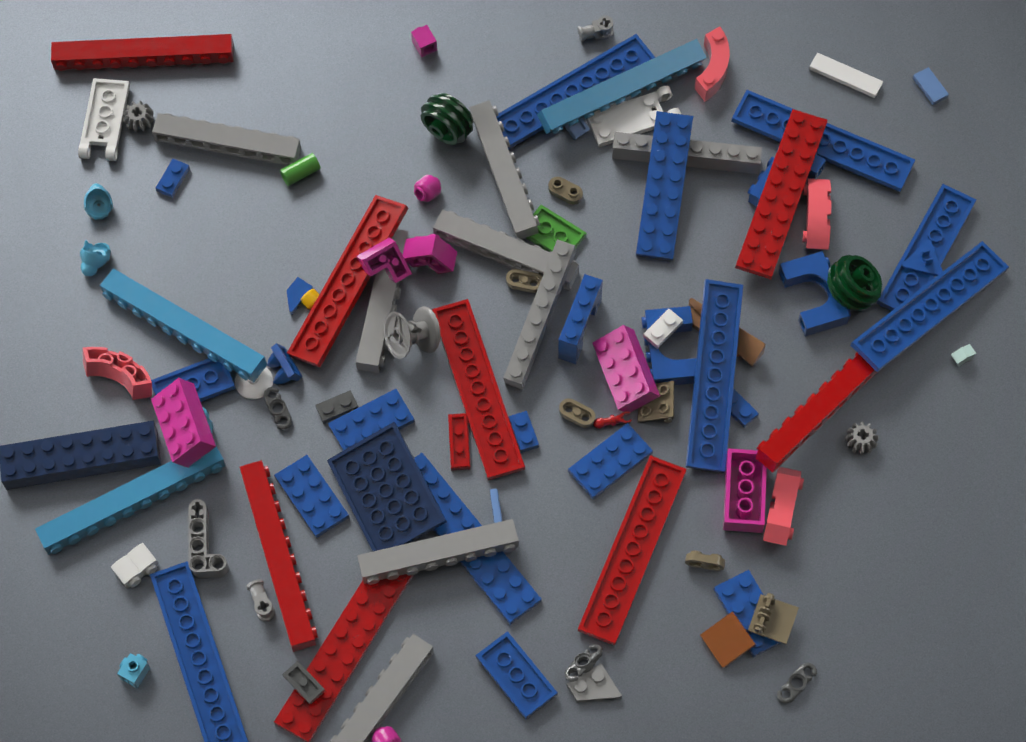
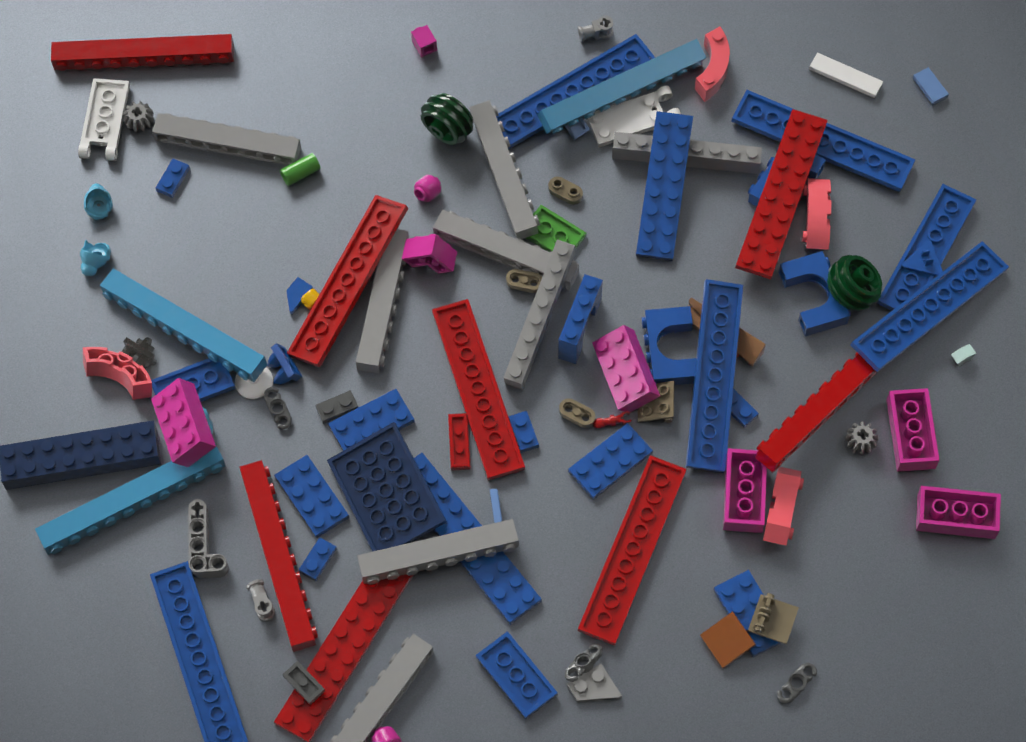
(133, 669): medium azure brick -> none
(135, 566): white brick -> none
(140, 349): none -> clear smoke hips
(317, 559): none -> blue plate
(385, 256): dark pink brick -> none
(401, 334): light grey piece -> none
(663, 328): white plate -> none
(700, 560): dark tan plate -> none
(912, 429): none -> dark pink brick
(958, 512): none -> dark pink brick

